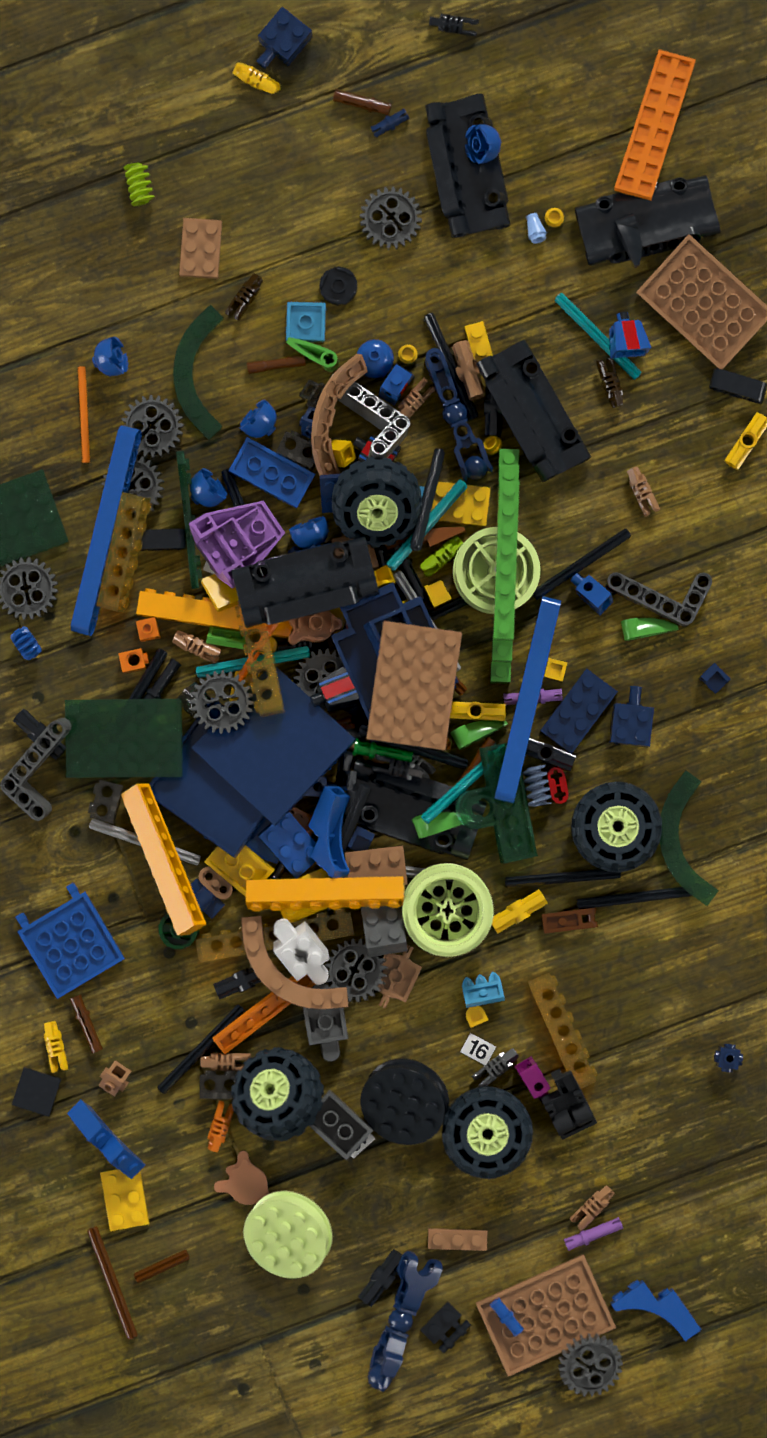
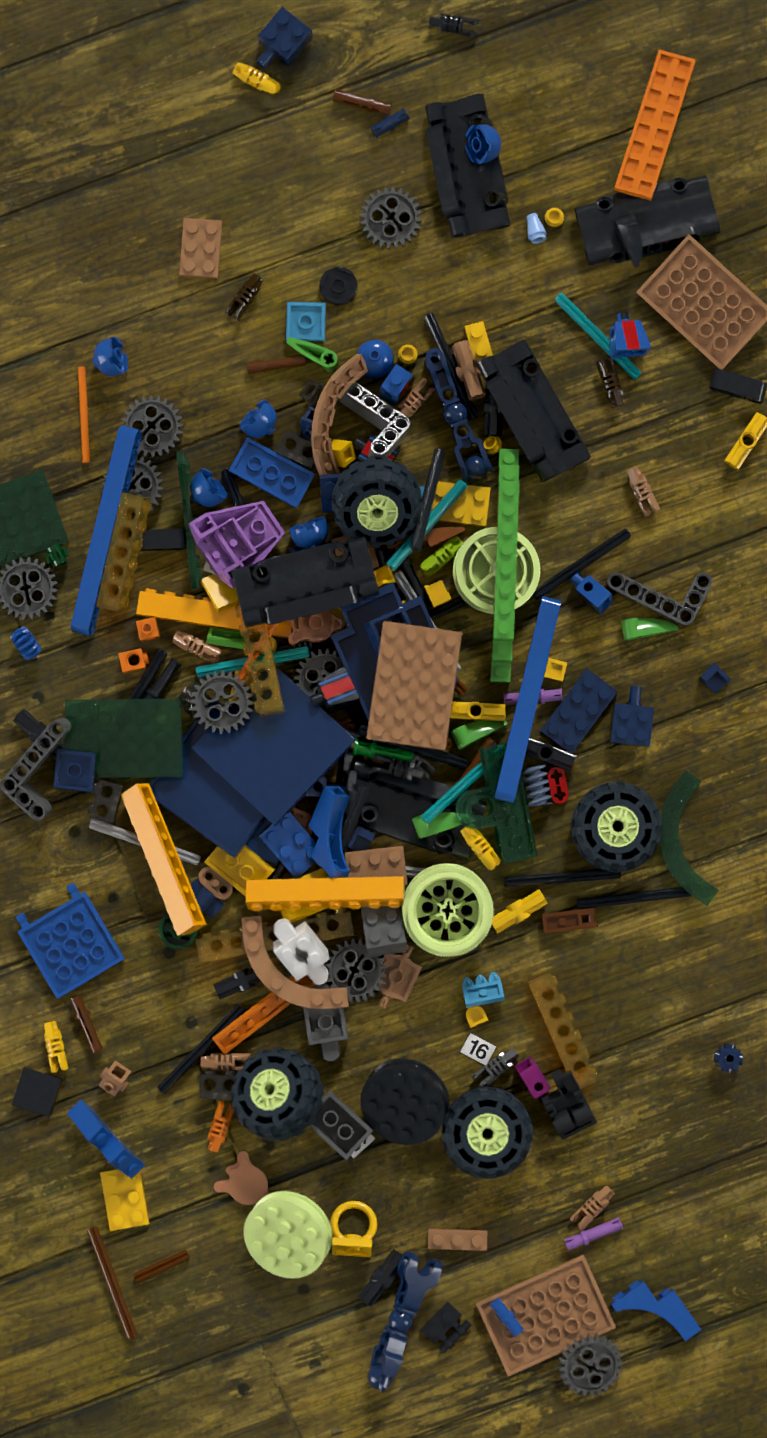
(56, 555): none -> dark green gear
(75, 770): none -> dark blue plate
(138, 184): lime piece -> none
(183, 371): clear green plate -> none
(350, 1243): none -> yellow tile
(481, 847): none -> yellow hinge

